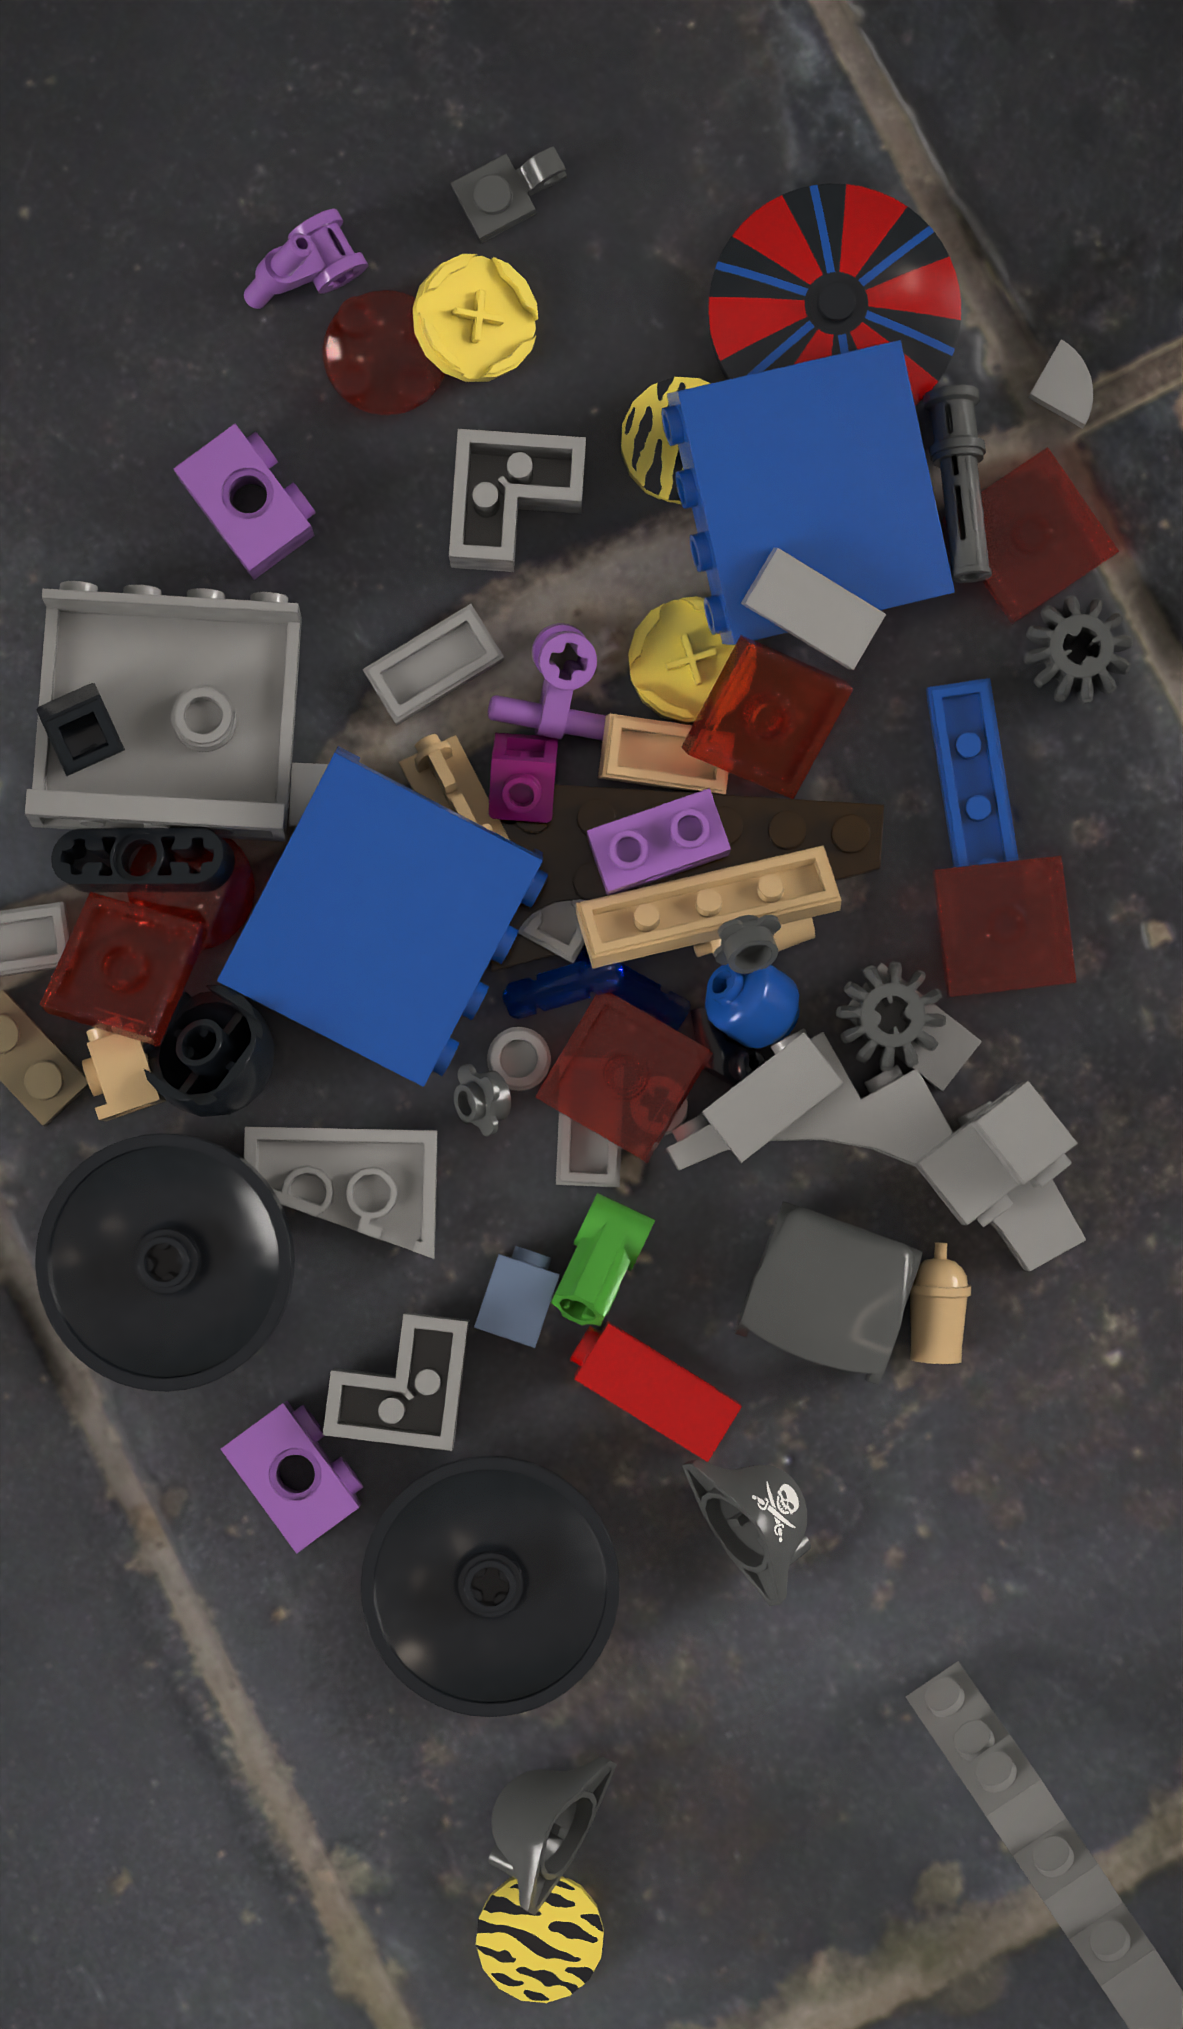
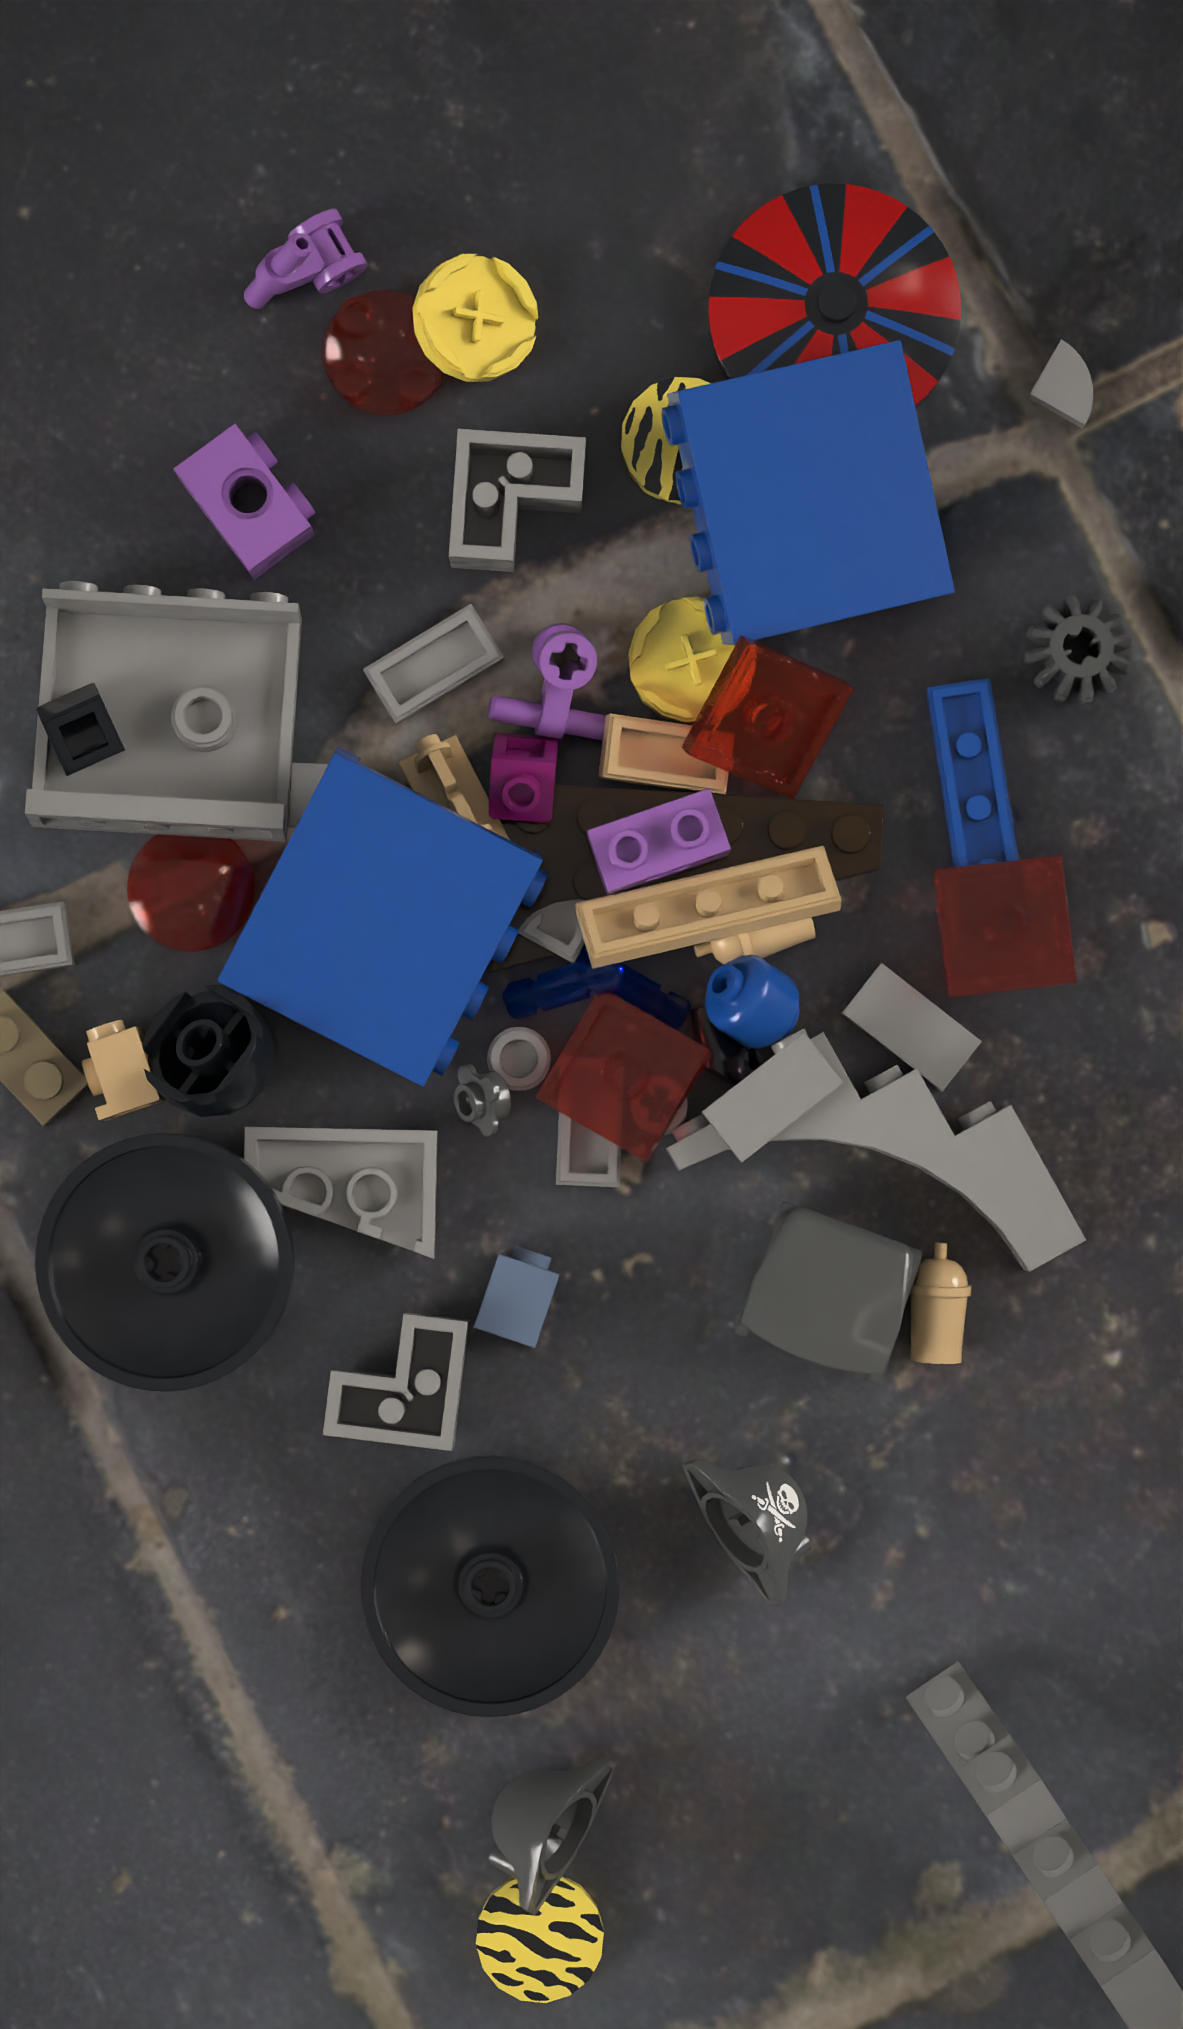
(124, 968): clear red plate -> none
(166, 874): black beam -> none
(296, 1513): medium lavender brick -> none
(499, 195): dark grey plate -> none
(604, 1251): bright green piece -> none
(654, 1389): red window -> none
(748, 943): dark grey plate -> none
(813, 608): light grey tile -> none
(869, 1019): dark grey gear -> none
(957, 455): dark grey pin -> none
(994, 1152): light grey brick -> none
(1039, 536): clear red plate -> none

